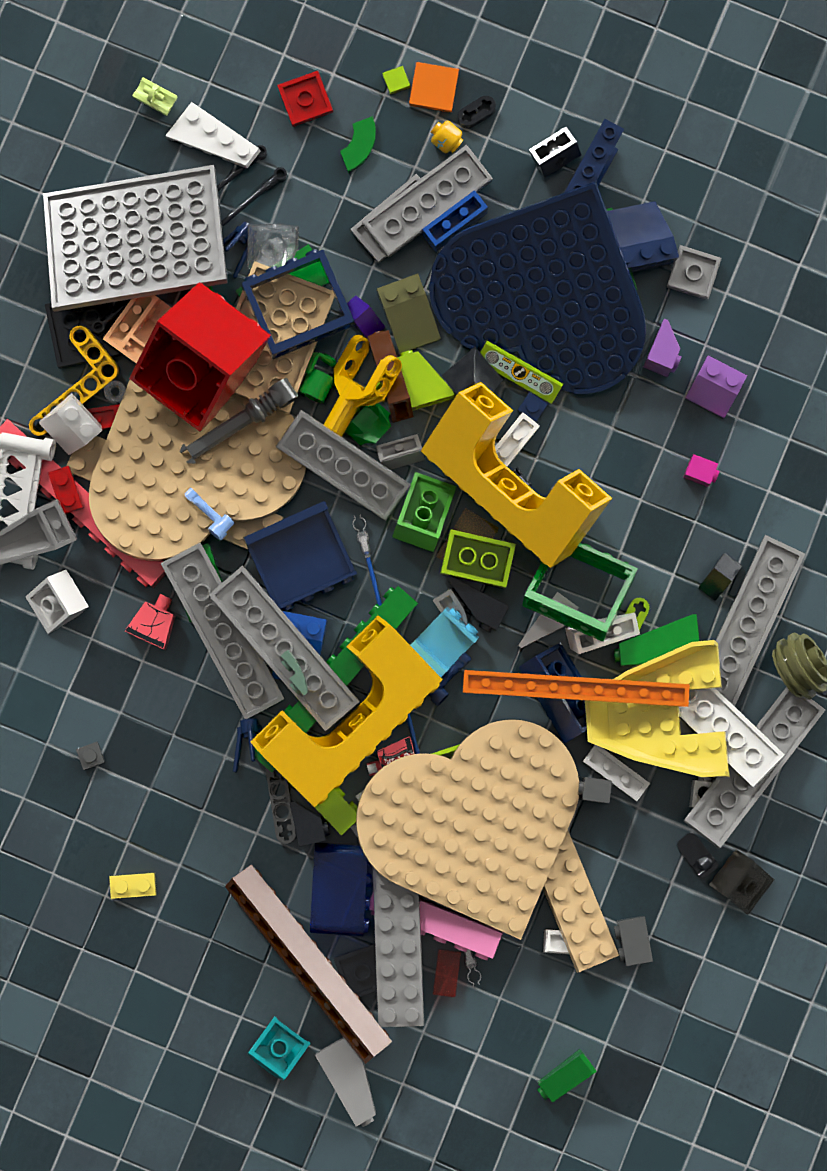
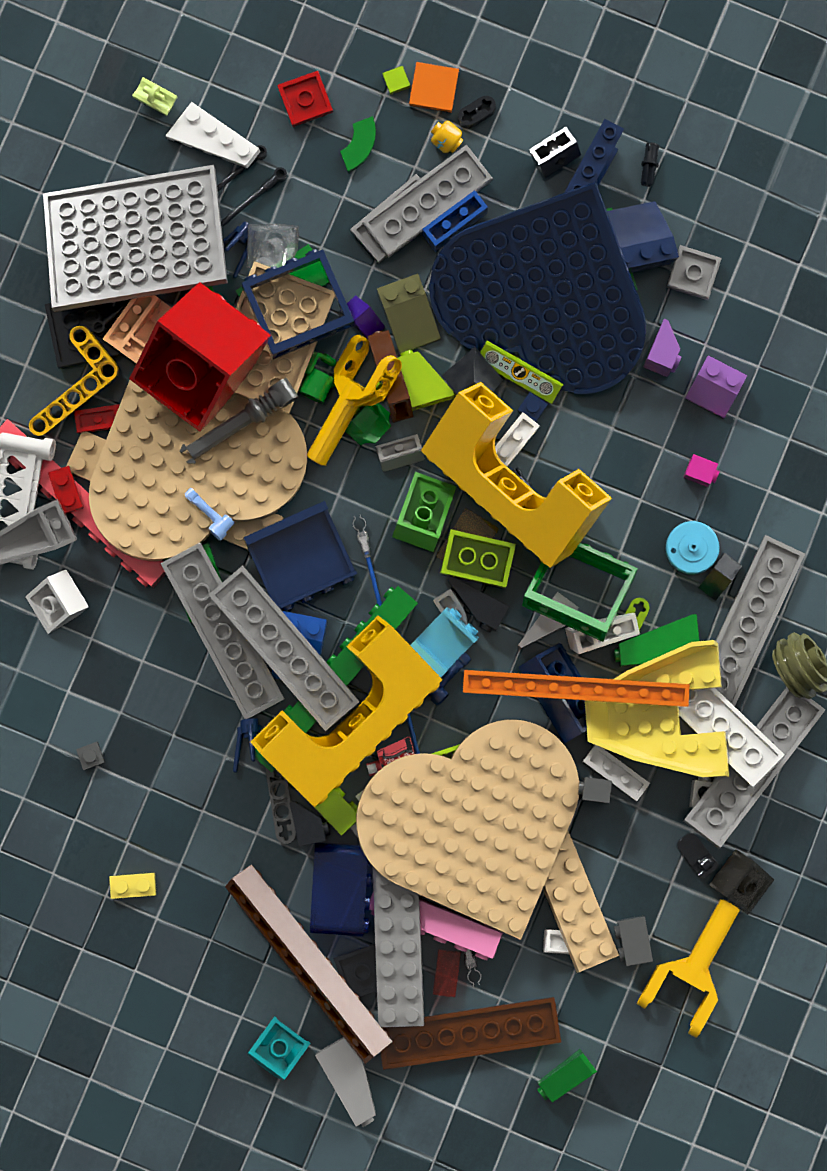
(71, 424): white slope -> none
(115, 384): clear brick -> none
(153, 623): coral torso -> none
(298, 680): sand green slope -> none
(343, 465): light grey tile -> none
(473, 1033): none -> reddish brown plate
(649, 164): none -> black axle
(692, 547): none -> medium azure wheel
(695, 967): none -> yellow piece

